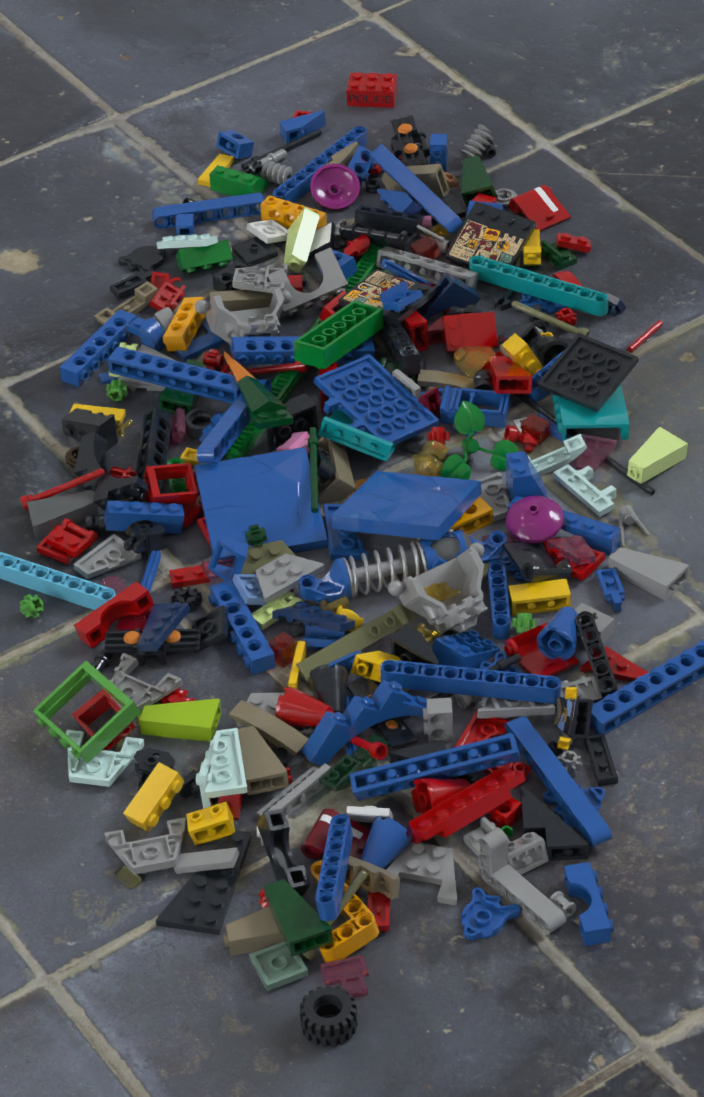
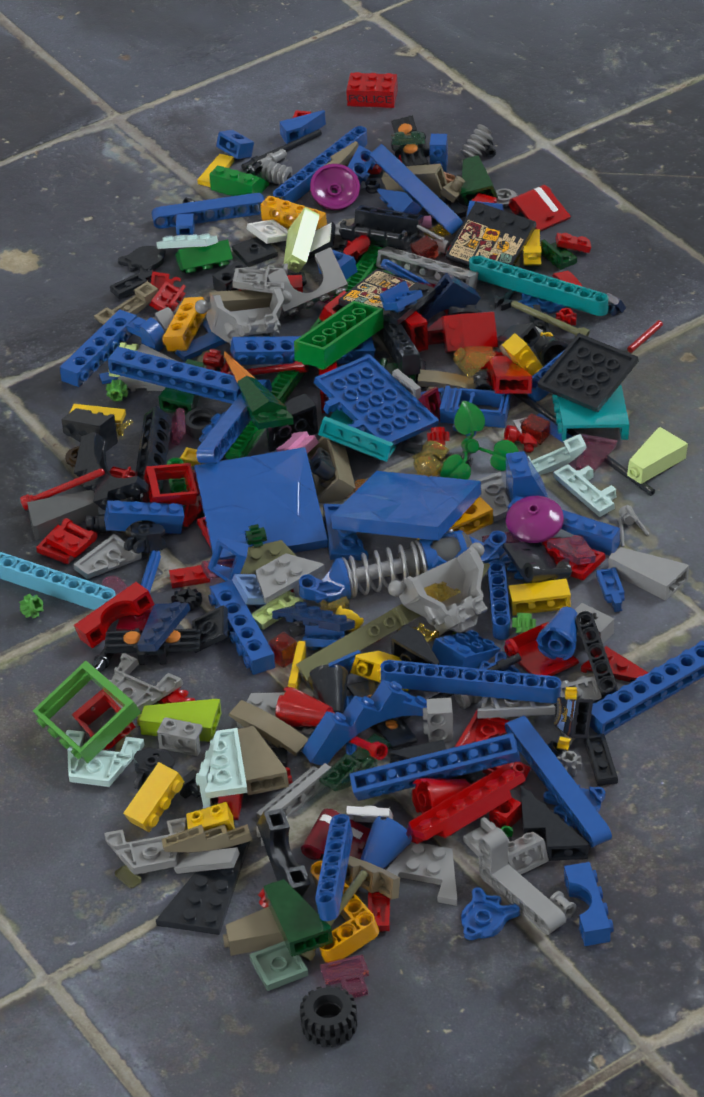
(179, 736): none -> light grey bracket
(197, 840): none -> dark tan slope
(313, 444): dark green bar -> none
(401, 138): none -> clear green plate
(452, 190): none -> dark tan tile

